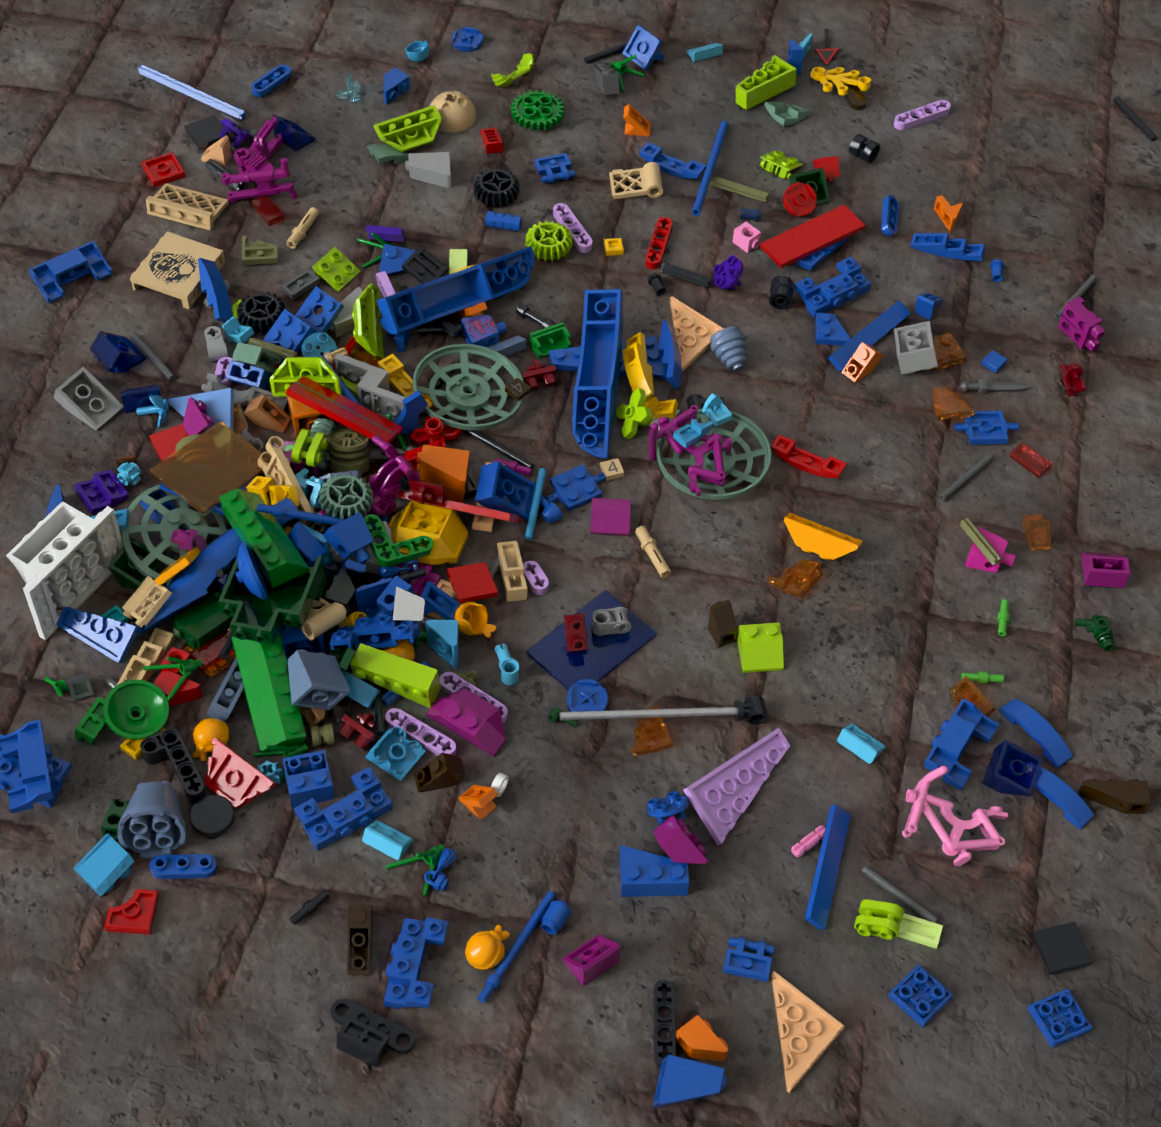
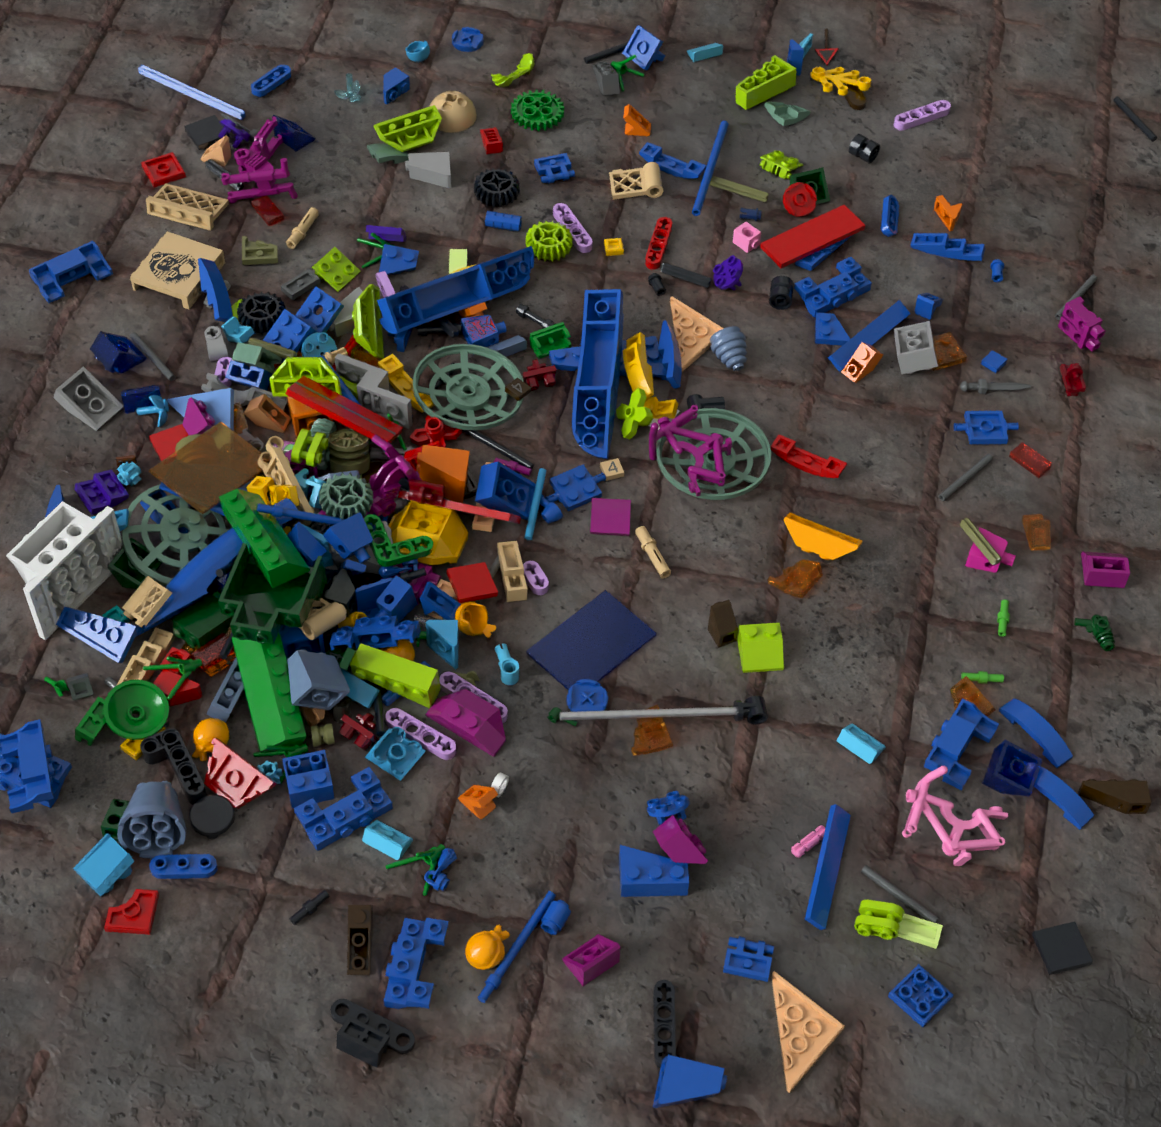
(177, 566): light orange tile -> none
(187, 539): magenta hips -> none
(250, 573): blue dish -> none
(408, 606): white sticker -> none
(411, 410): blue tile -> none
(421, 270): black plate -> none
(439, 773): dark brown slope -> none
(575, 632): dark red hips -> none
(611, 621): light grey piece -> none
(692, 433): dark azure slope -> none
(700, 1041): orange slope -> none
(716, 410): medium azure tile -> none
(731, 787): lavender wing -> none
(830, 166): red slope -> none
(950, 404): clear orange slope -> none
(1060, 1018): blue tile -> none

